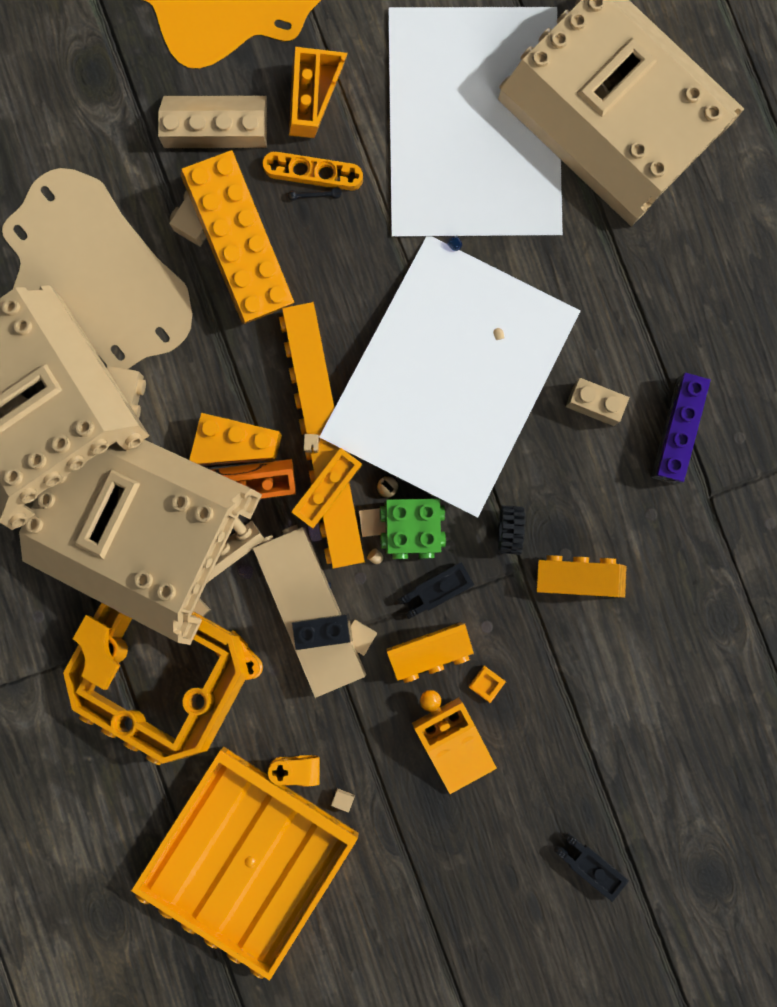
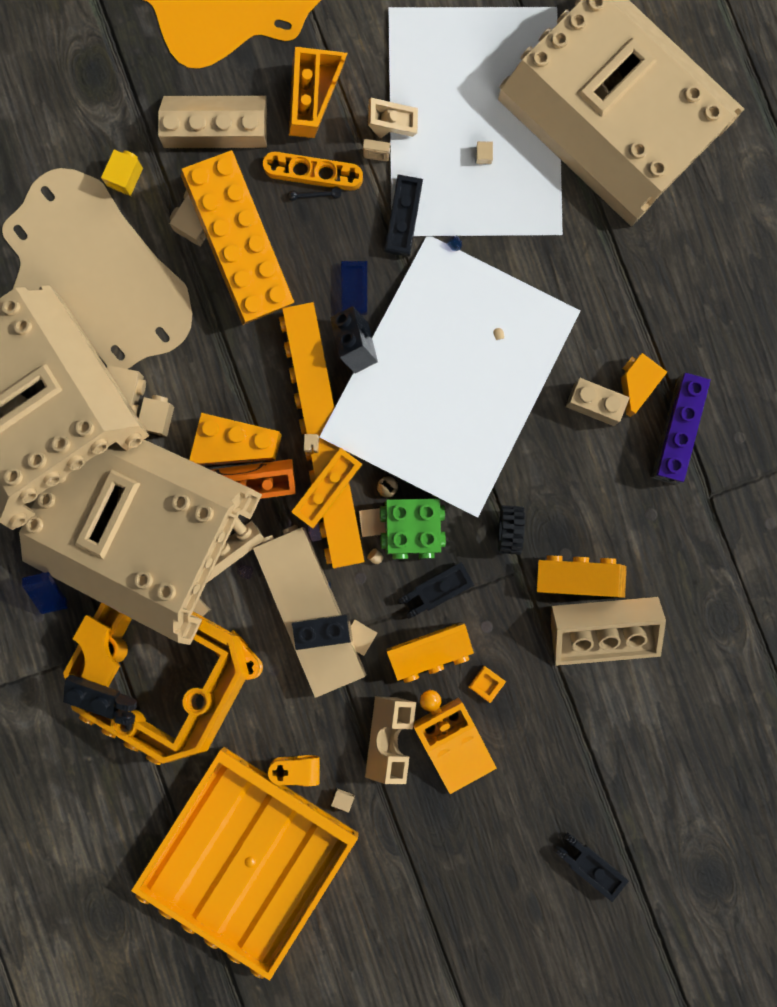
(44, 593): none -> clear blue tile
(99, 700): none -> black hinge
(122, 172): none -> yellow brick
(156, 415): none -> tan brick
(353, 339): none -> black brick
(354, 285): none -> clear blue tile
(376, 150): none -> tan tile
(384, 758): none -> tan arch
(392, 117): none -> tan slope
(403, 215): none -> black tile
(484, 152): none -> tan piece
(607, 631): none -> tan slope
(639, 381): none -> light orange slope

